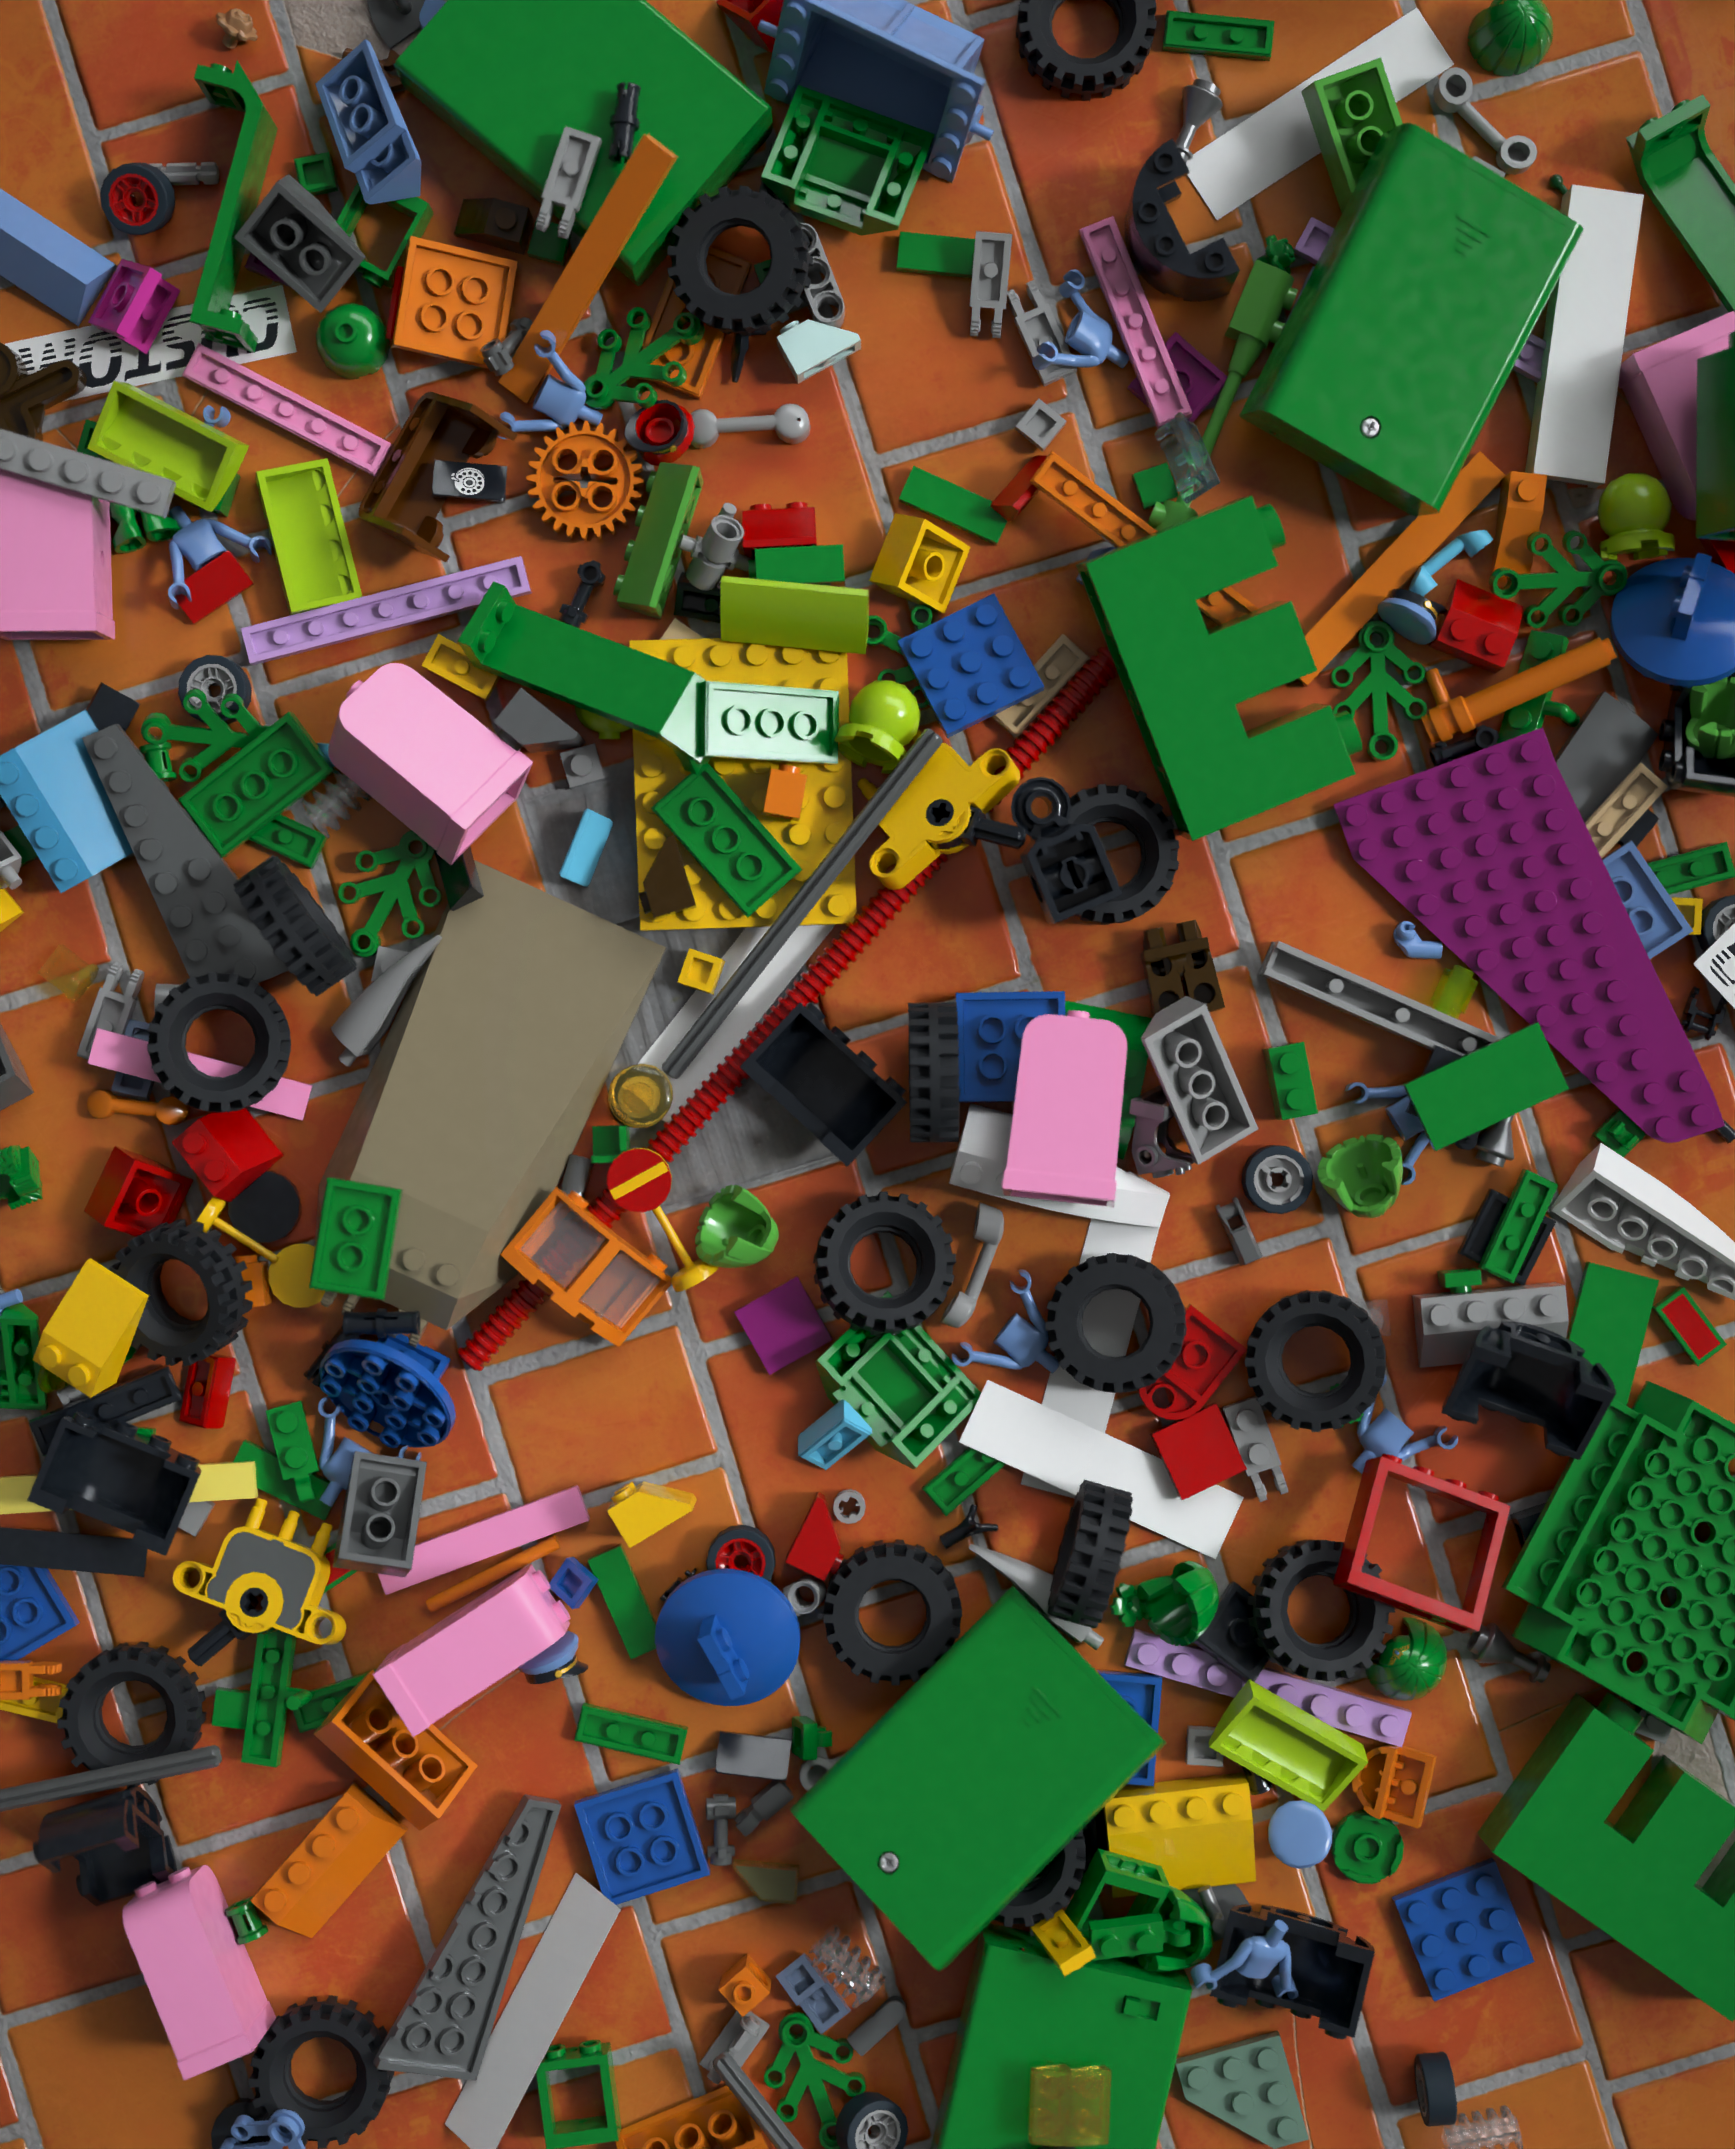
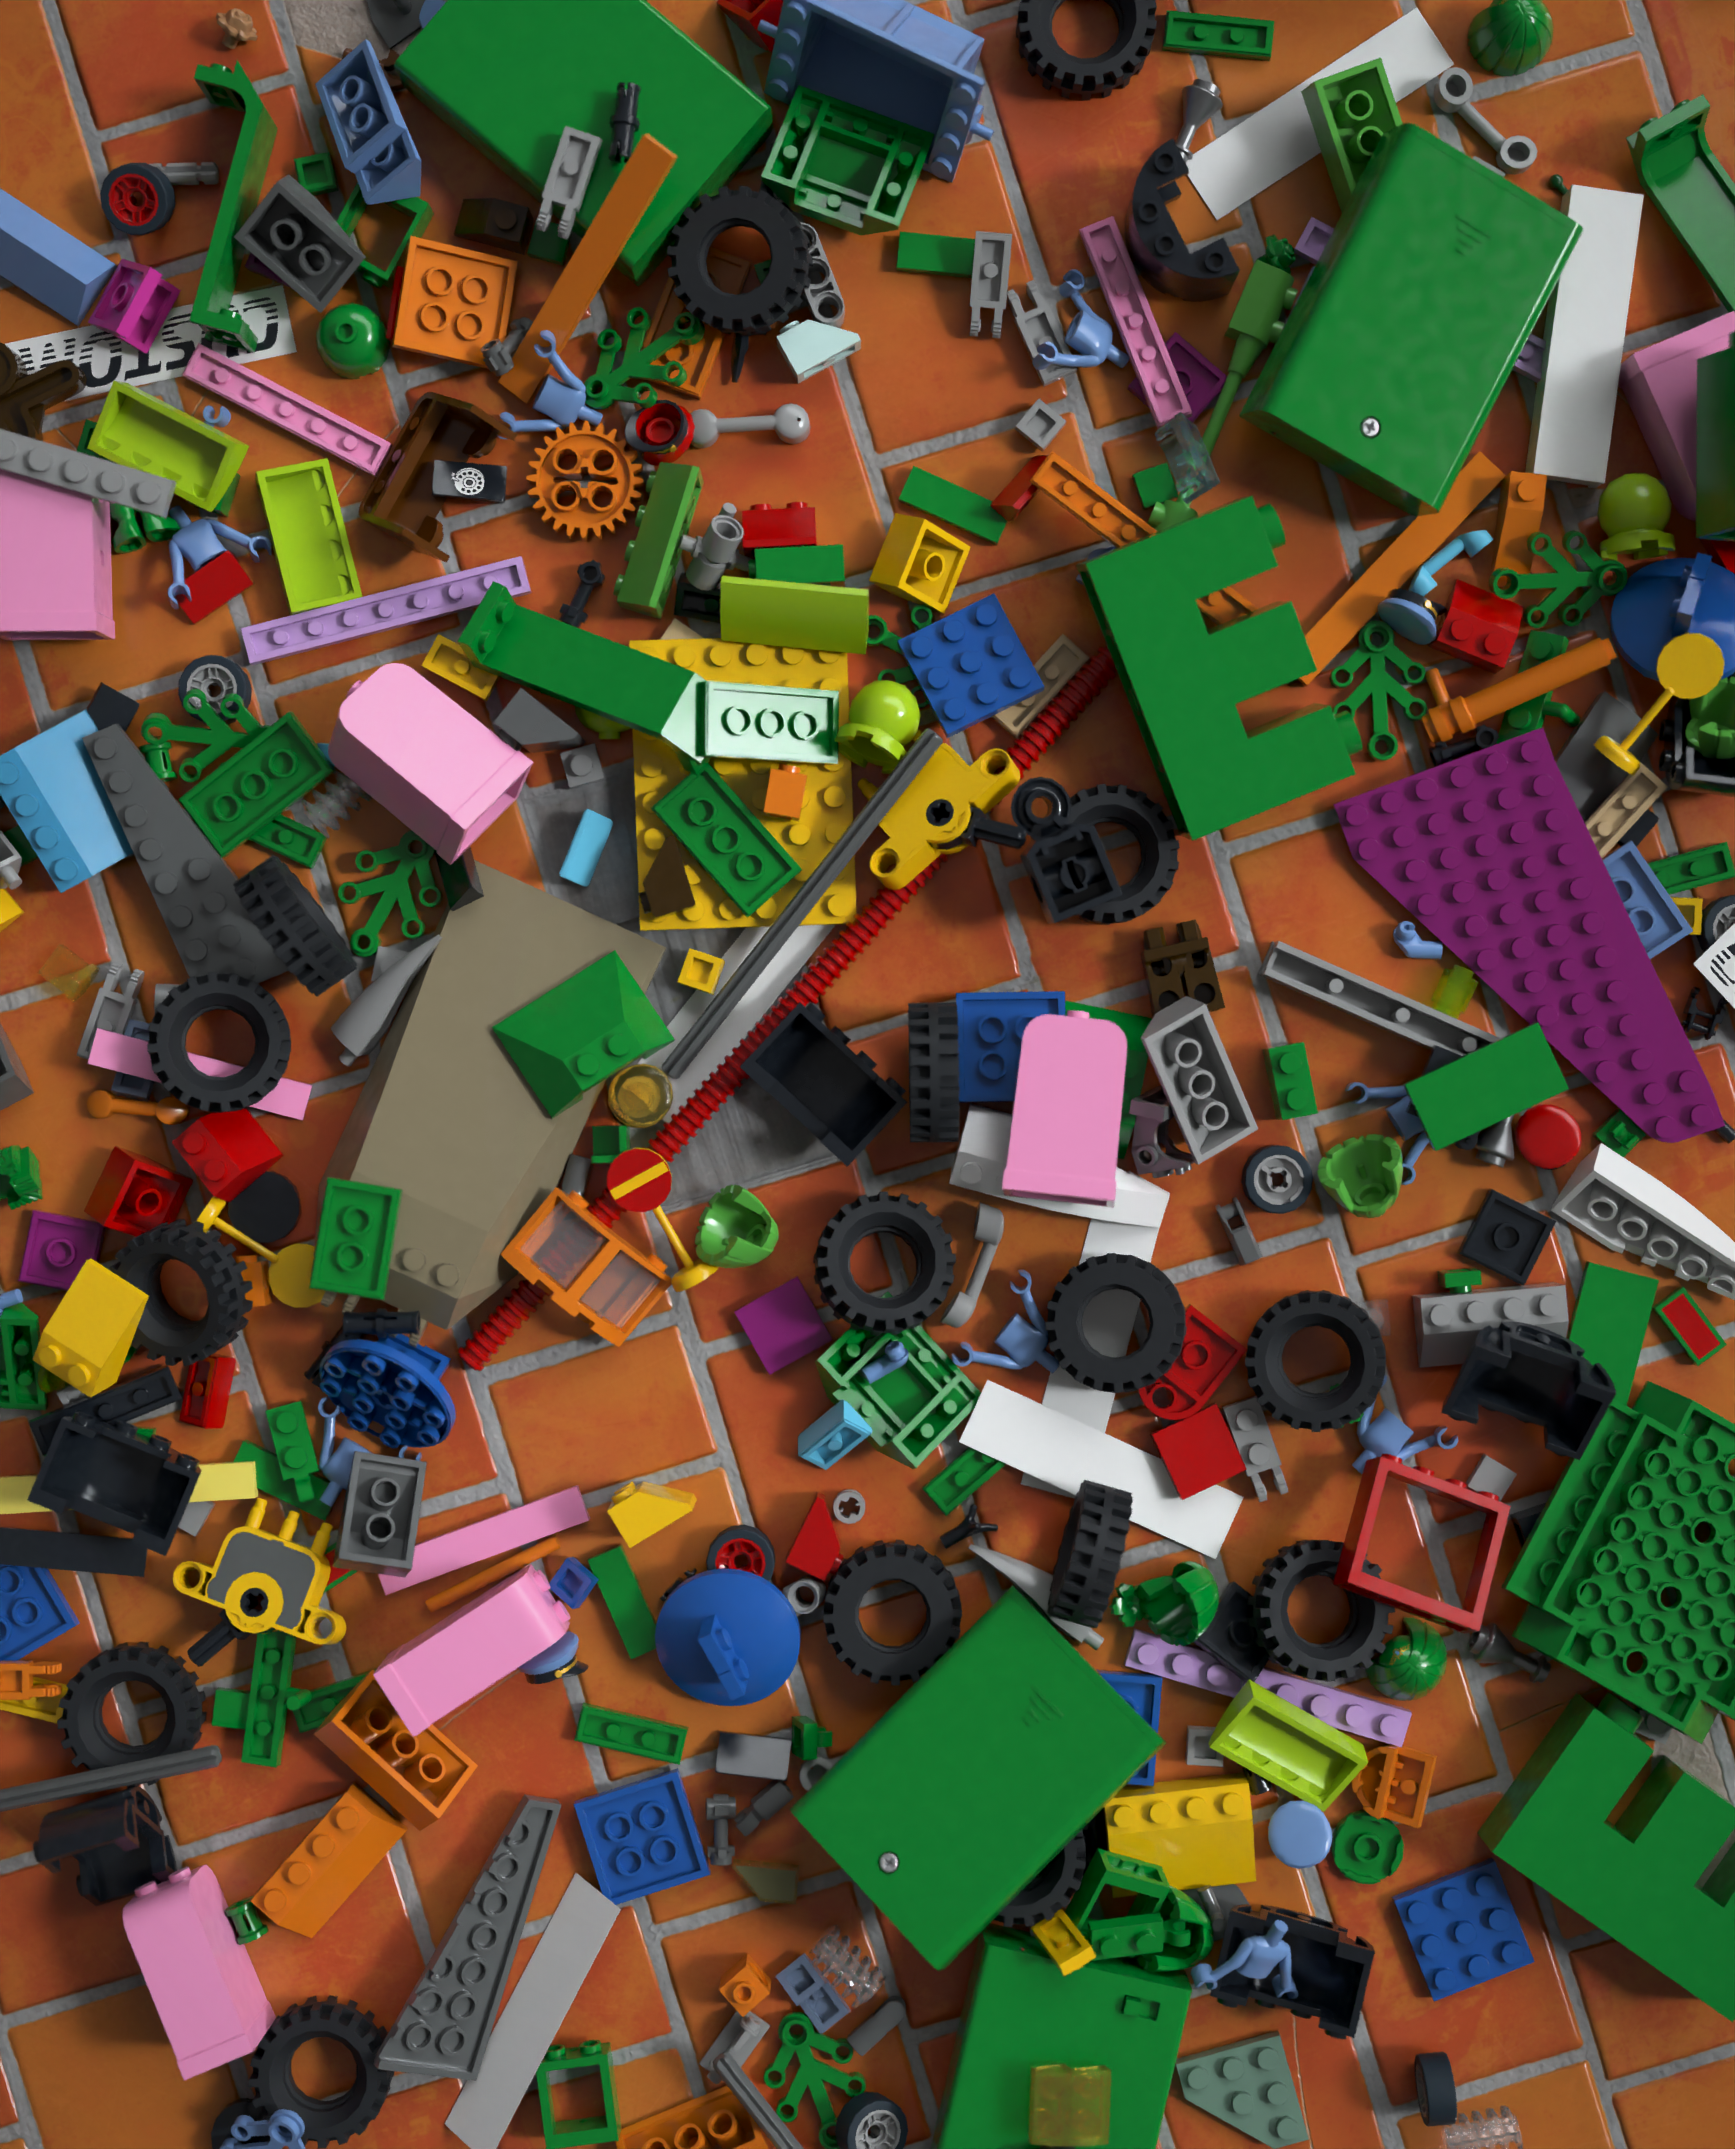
(59, 1248): none -> magenta tile
(582, 1033): none -> green slope
(894, 1358): none -> medium blue arm
(1491, 1477): none -> light grey tile
(1518, 1226): green tile -> none
(1548, 1136): none -> red piece
(1687, 669): none -> yellow piece

